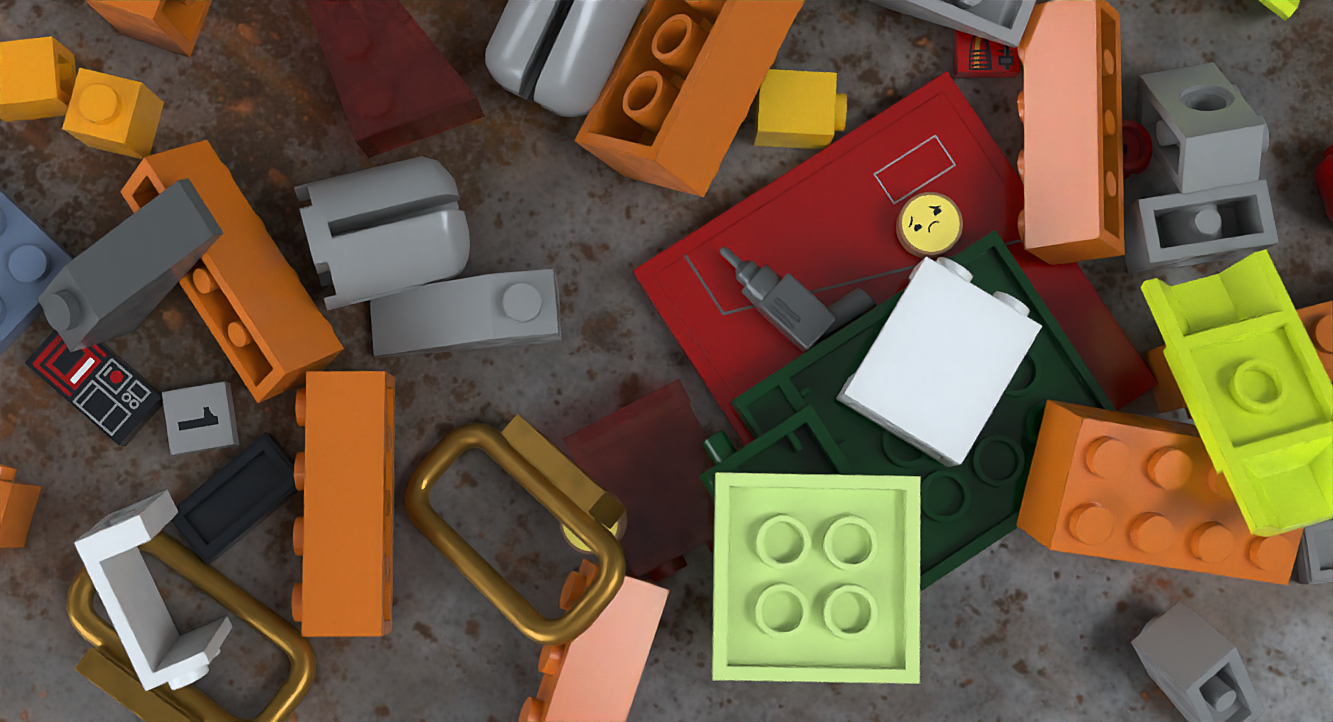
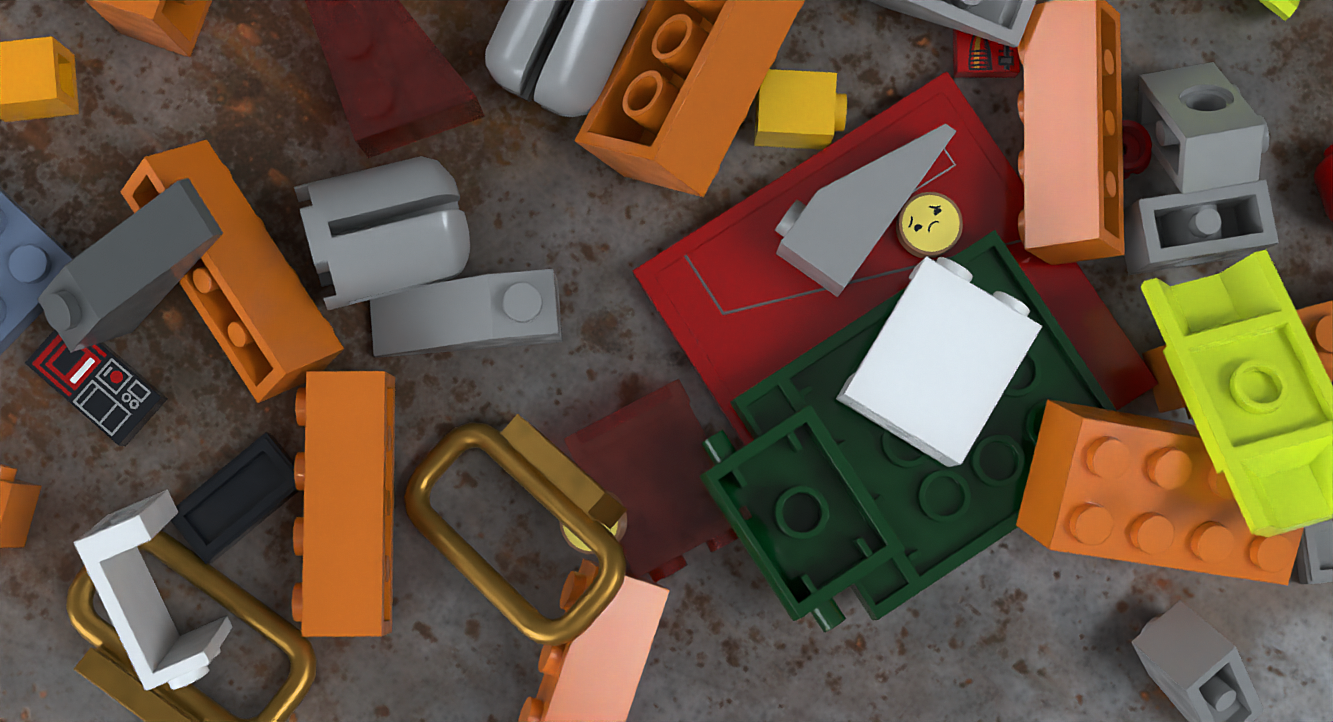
(113, 114): light orange brick -> none
(200, 418): light grey tile -> none
(794, 307): dark grey piece -> none
(816, 578): yellowish green plate -> none
(852, 213): none -> light grey slope

